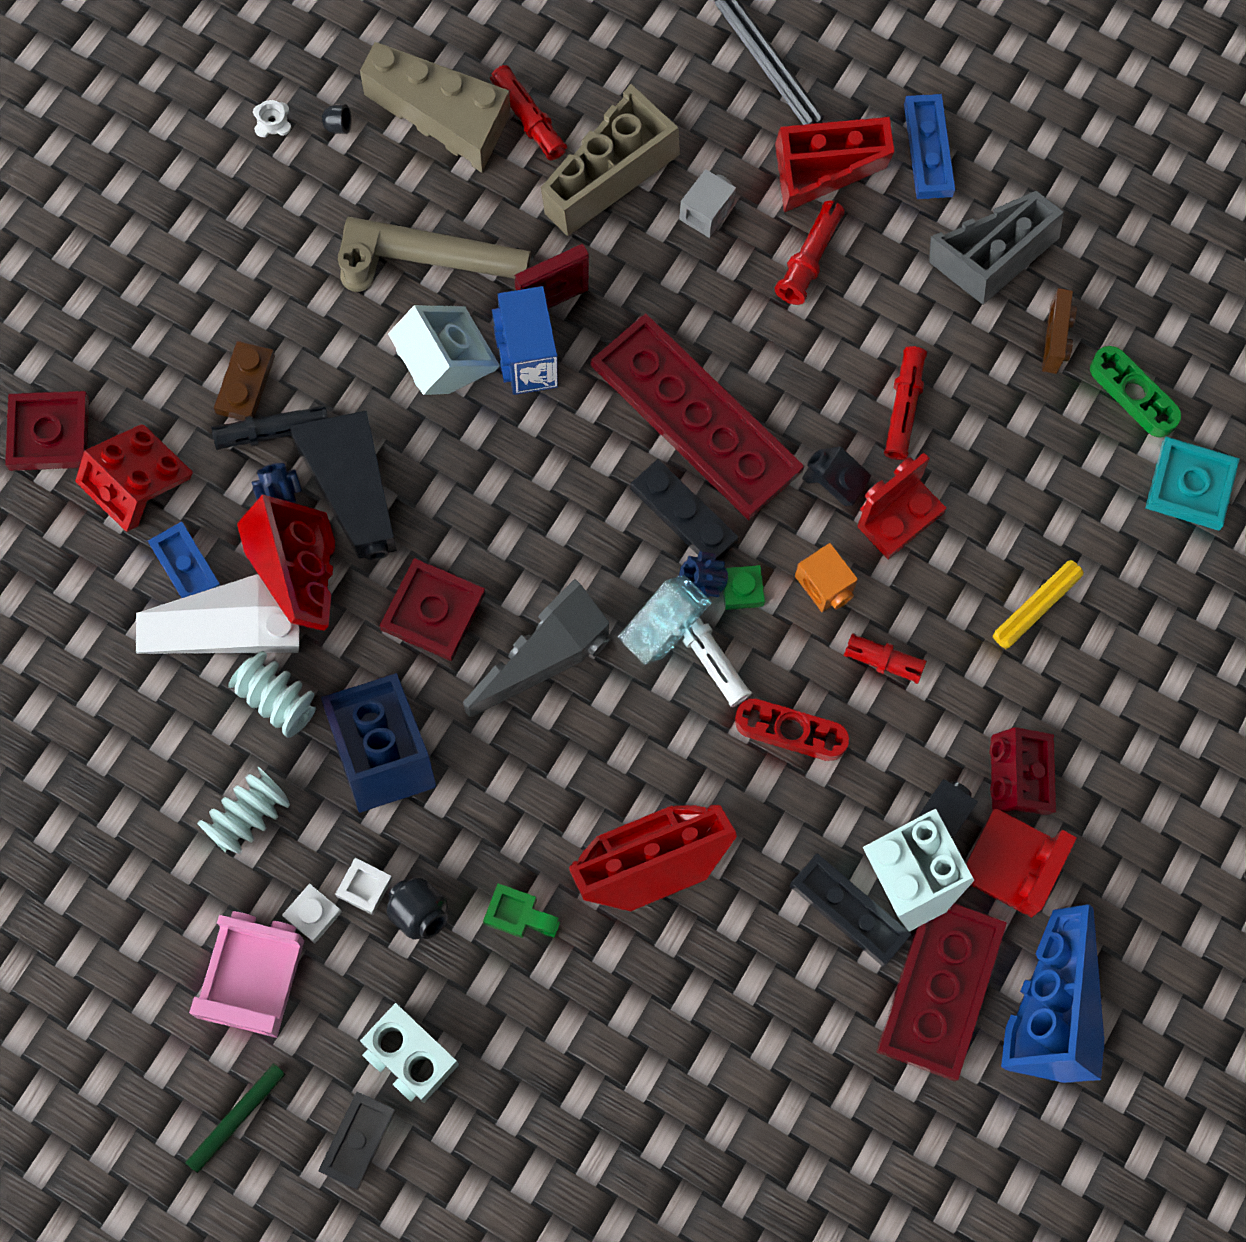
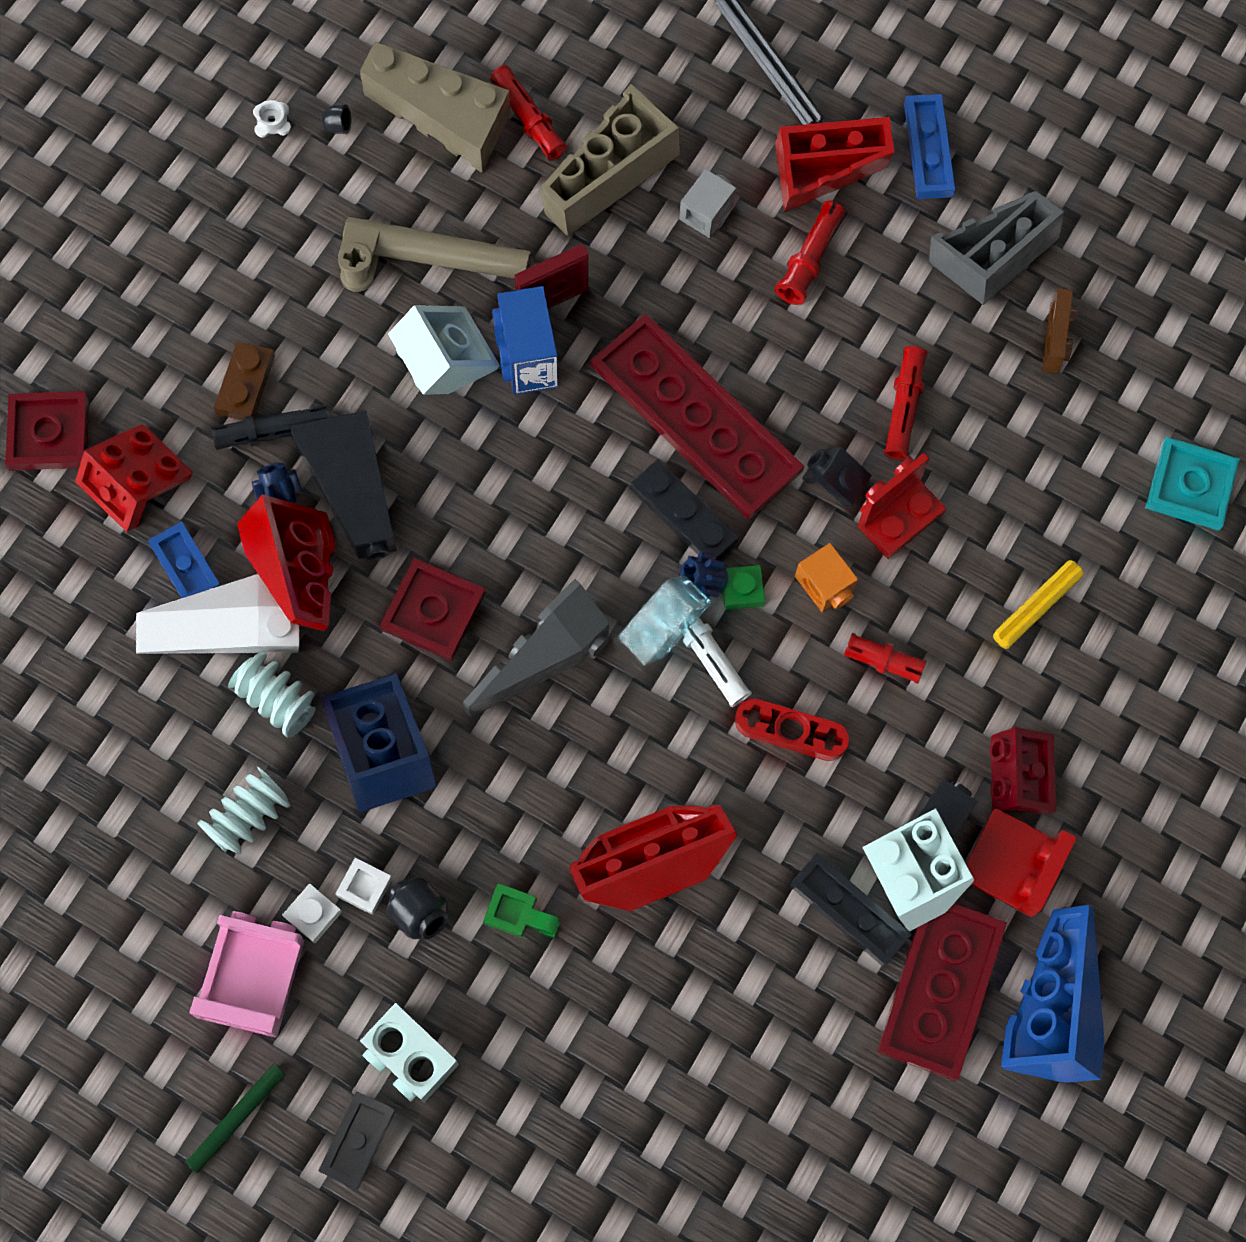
(1134, 407): green beam -> none

